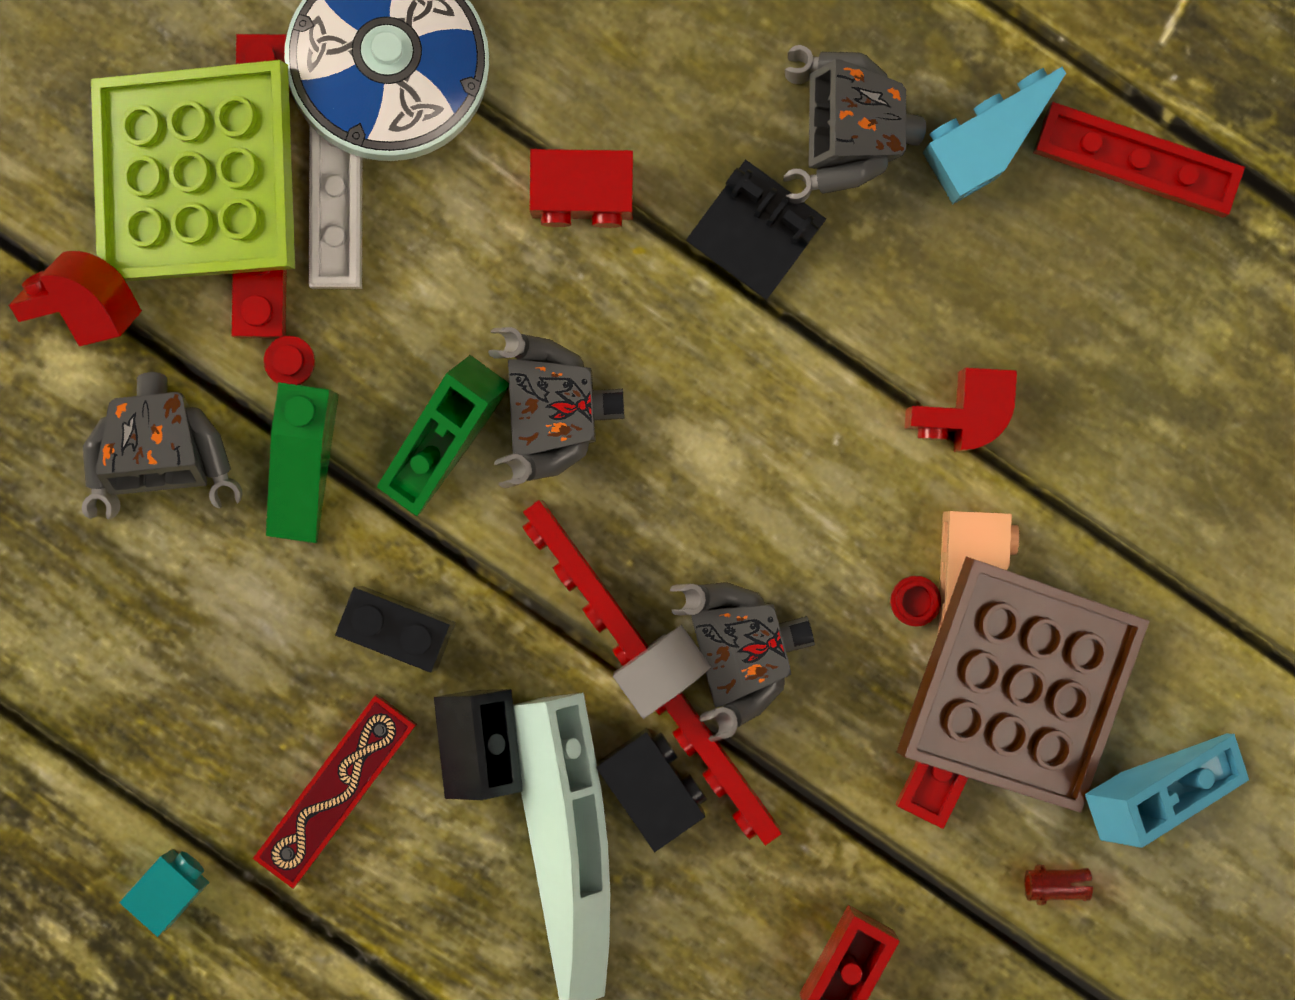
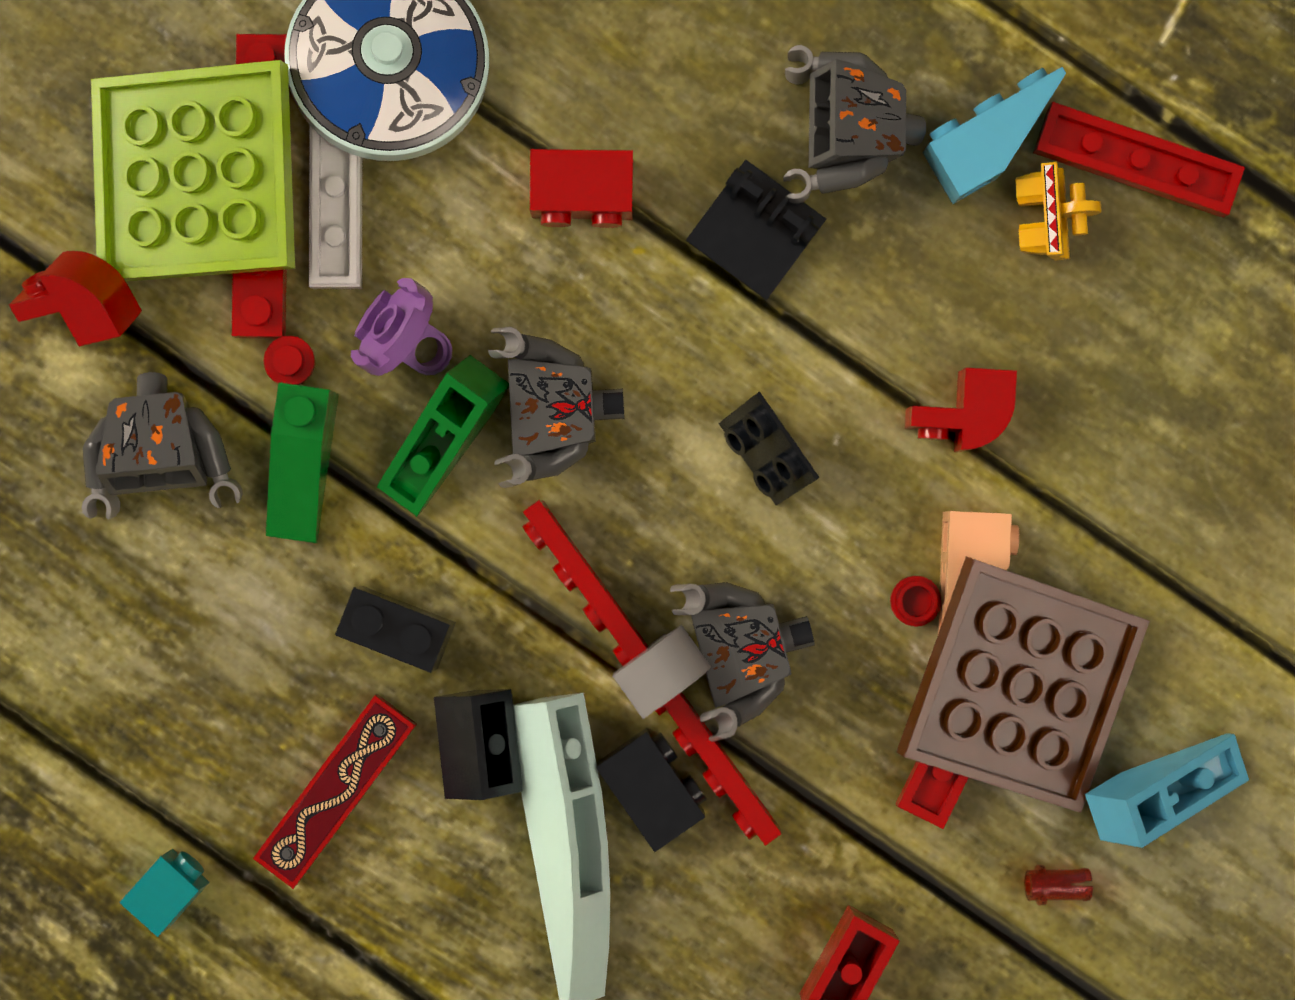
(395, 327): none -> medium lavender tile
(767, 449): none -> black hinge
(1049, 189): none -> yellow hips

